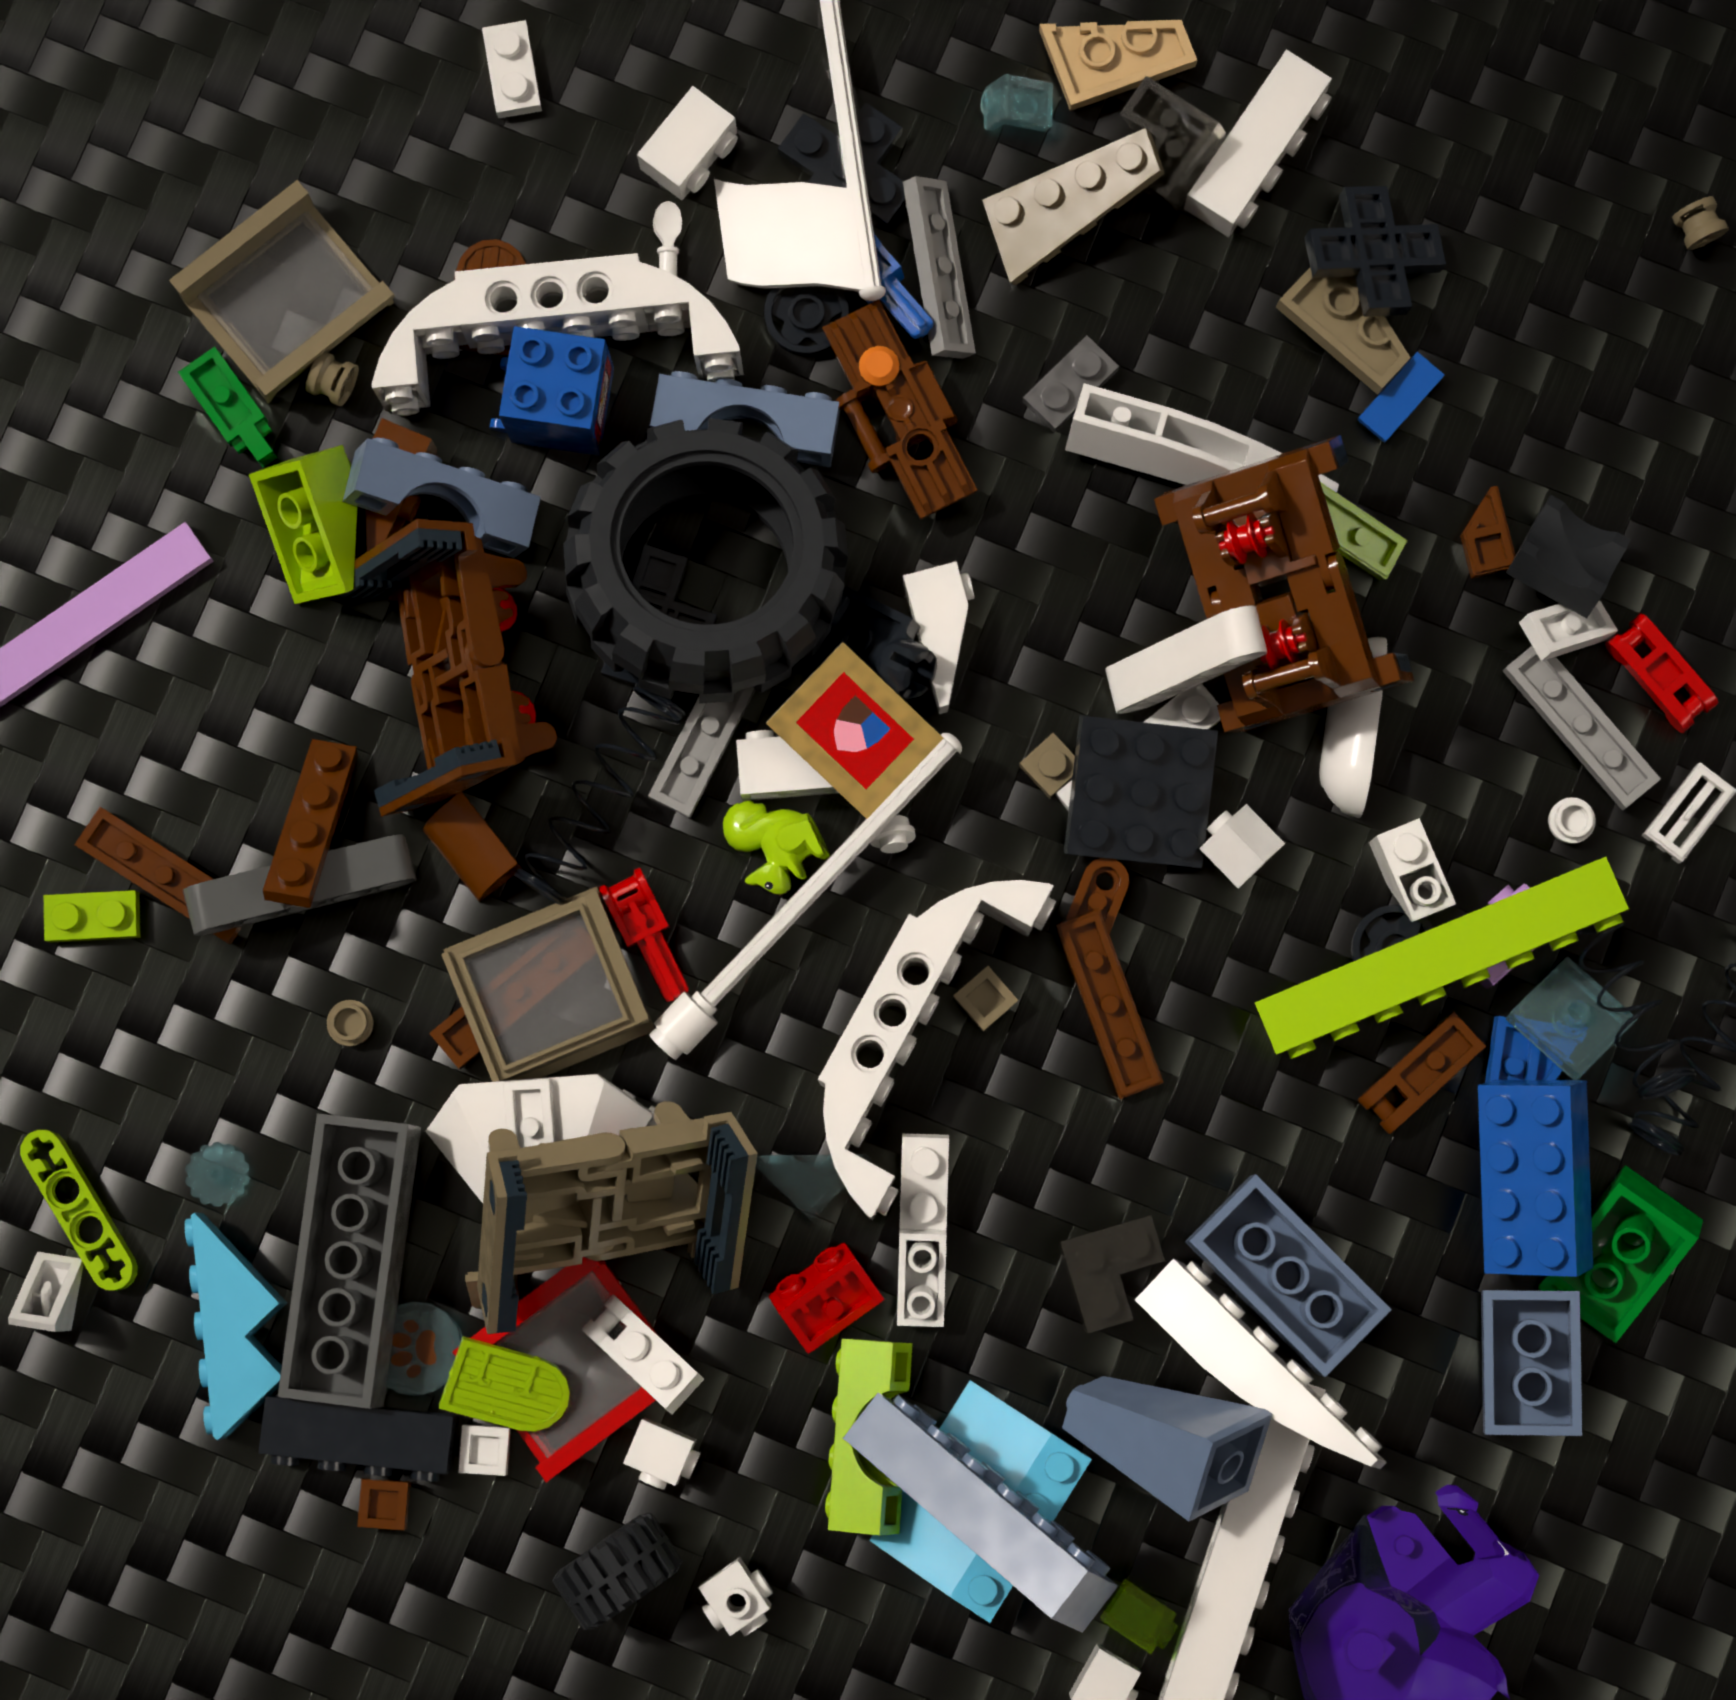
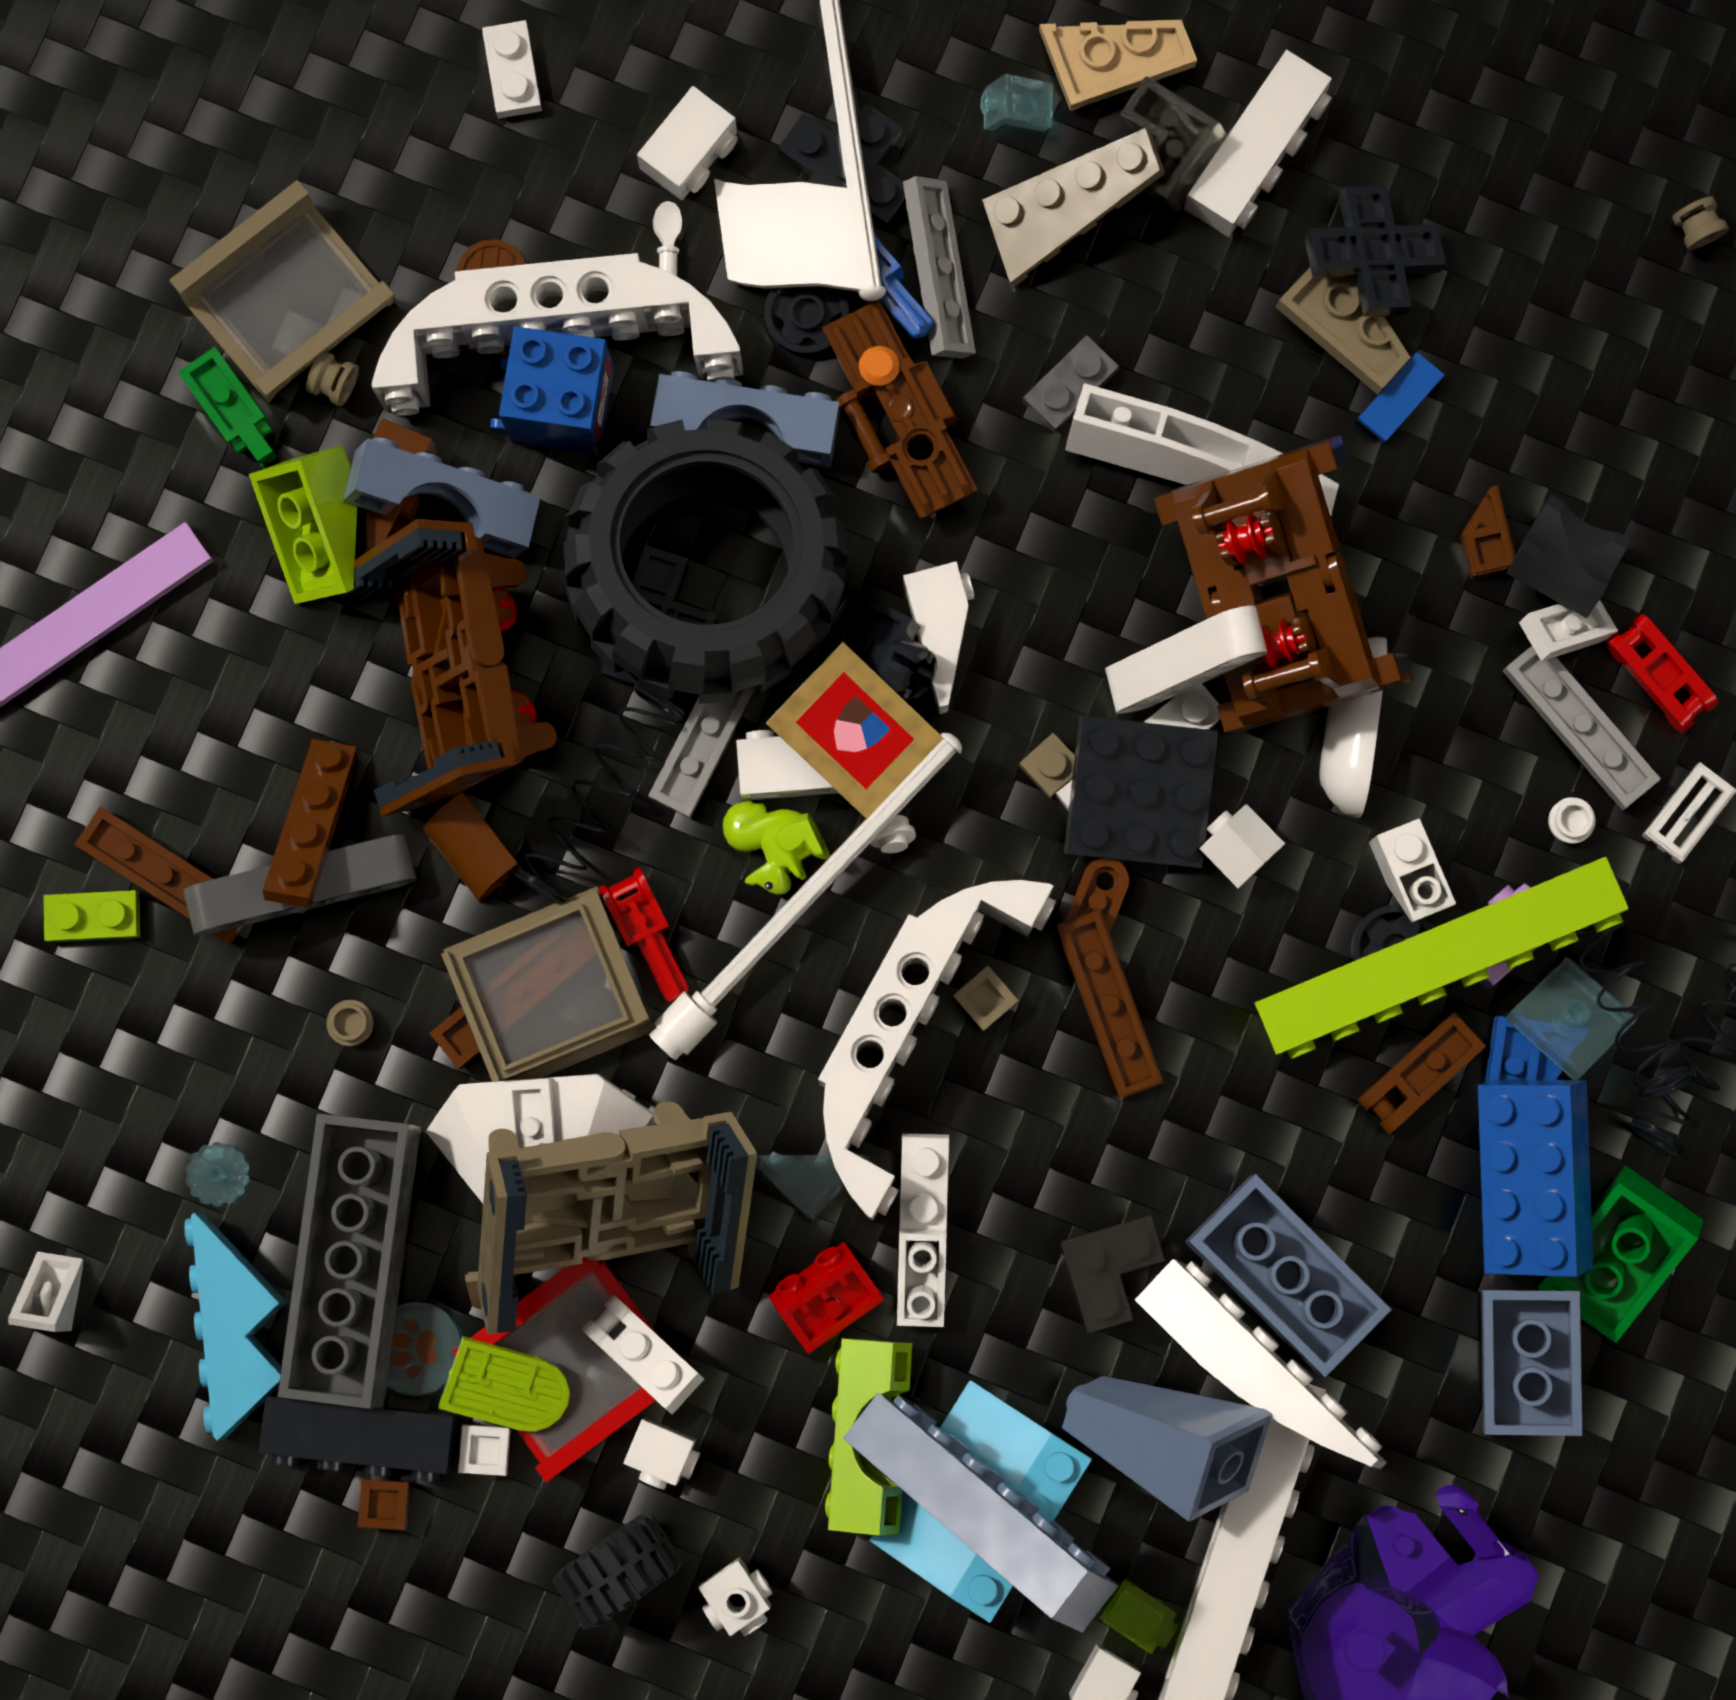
(74, 1213): lime beam -> none
(1363, 537): lime tile -> none

